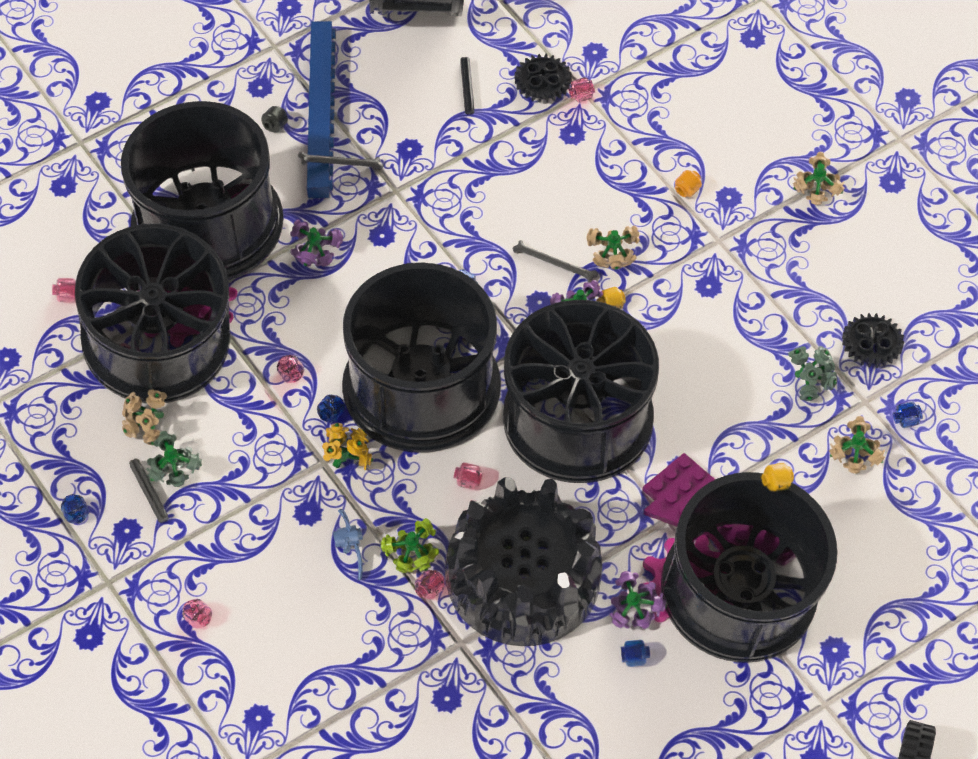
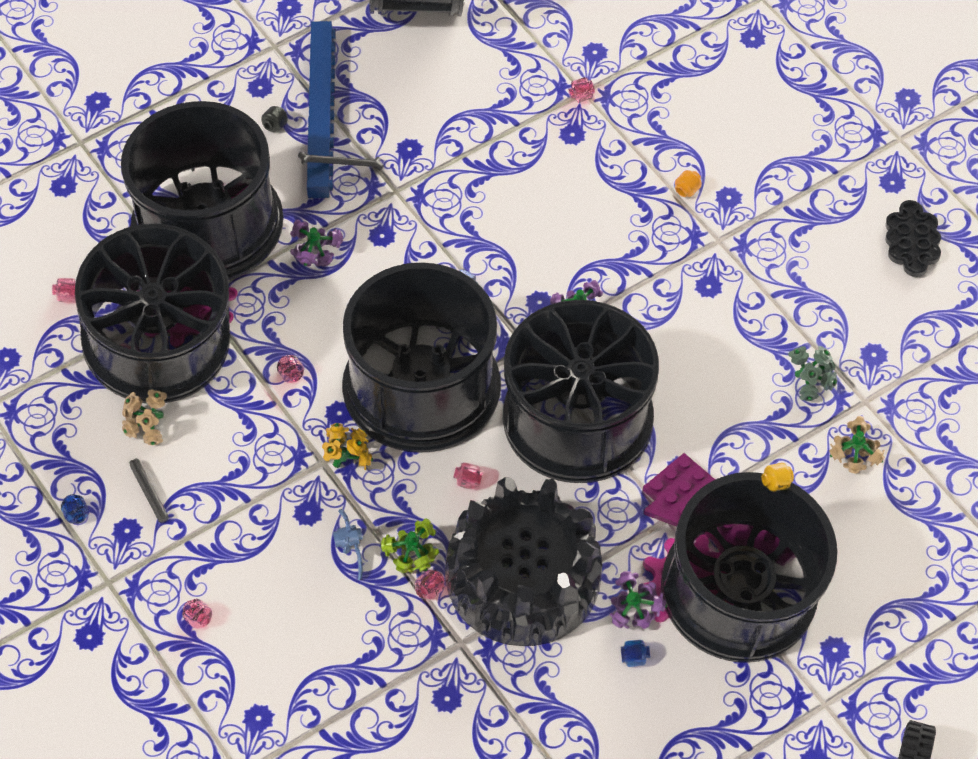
(172, 456): sand green plant -> none
(330, 408): clear blue head -> none
(467, 85): black axle -> none
(520, 247): dark grey piece -> none
(543, 78): black gear -> none
(612, 242): tan plant -> none
(613, 297): yellow head -> none
(829, 181): tan plant -> none
(858, 336): black gear -> none
(908, 414): clear blue head -> none
(913, 238): none -> black plate

